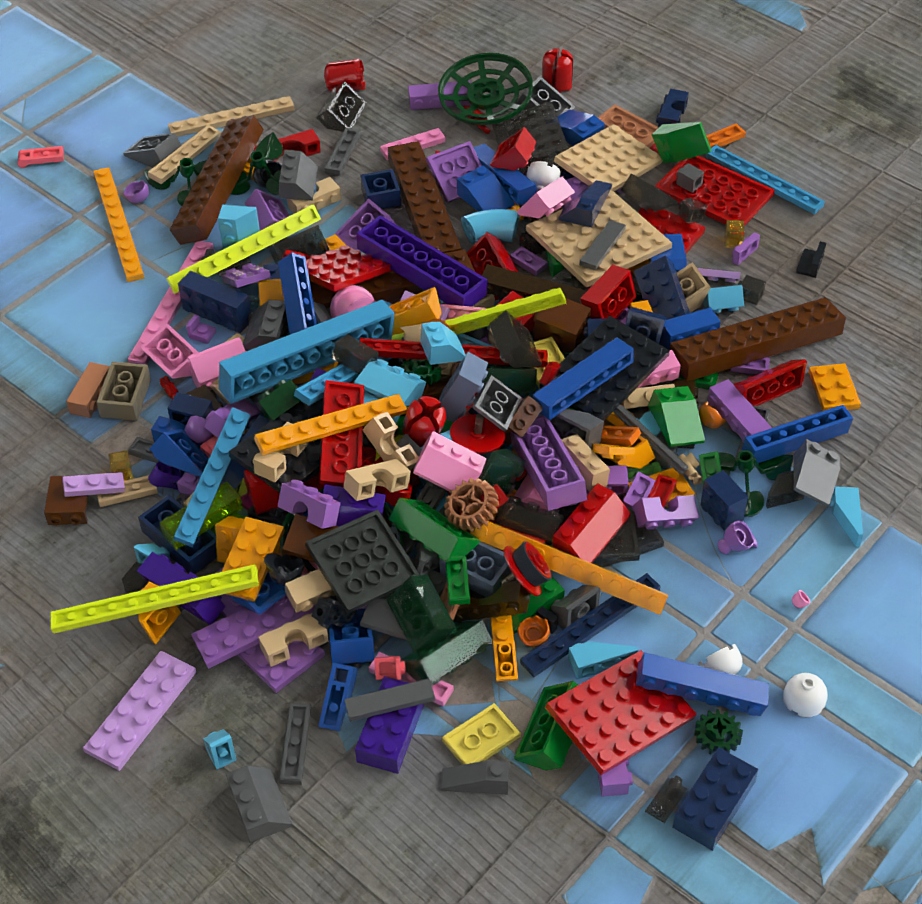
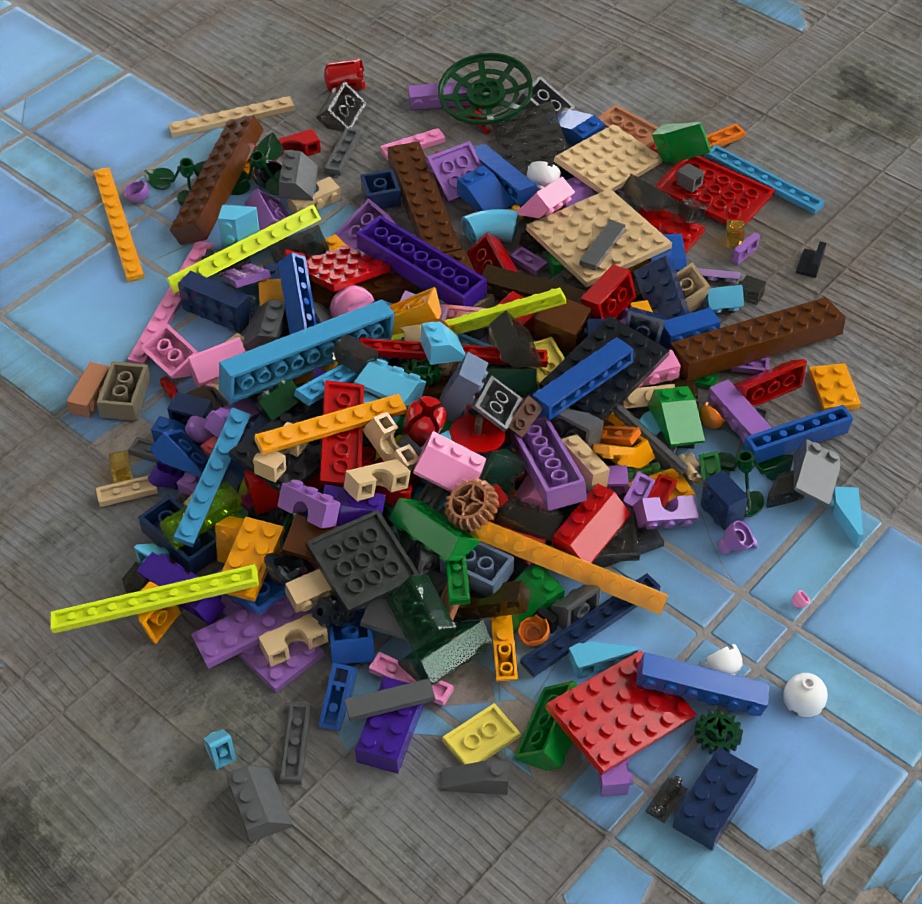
(40, 156): coral plate -> none
(62, 509): reddish brown panel -> none
(93, 484): lavender plate -> none
(139, 710): lavender plate -> none
(153, 149): dark grey slope -> none
(190, 149): tan plate -> none
(200, 331): medium lavender bracket -> none
(389, 667): coral bracket -> none
(514, 151): red slope -> none
(527, 567): piece -> none
(550, 373): red slope -> none
(558, 69): red cylinder -> none
(587, 205): dark blue wedge -> none
(674, 105): dark blue arch -> none

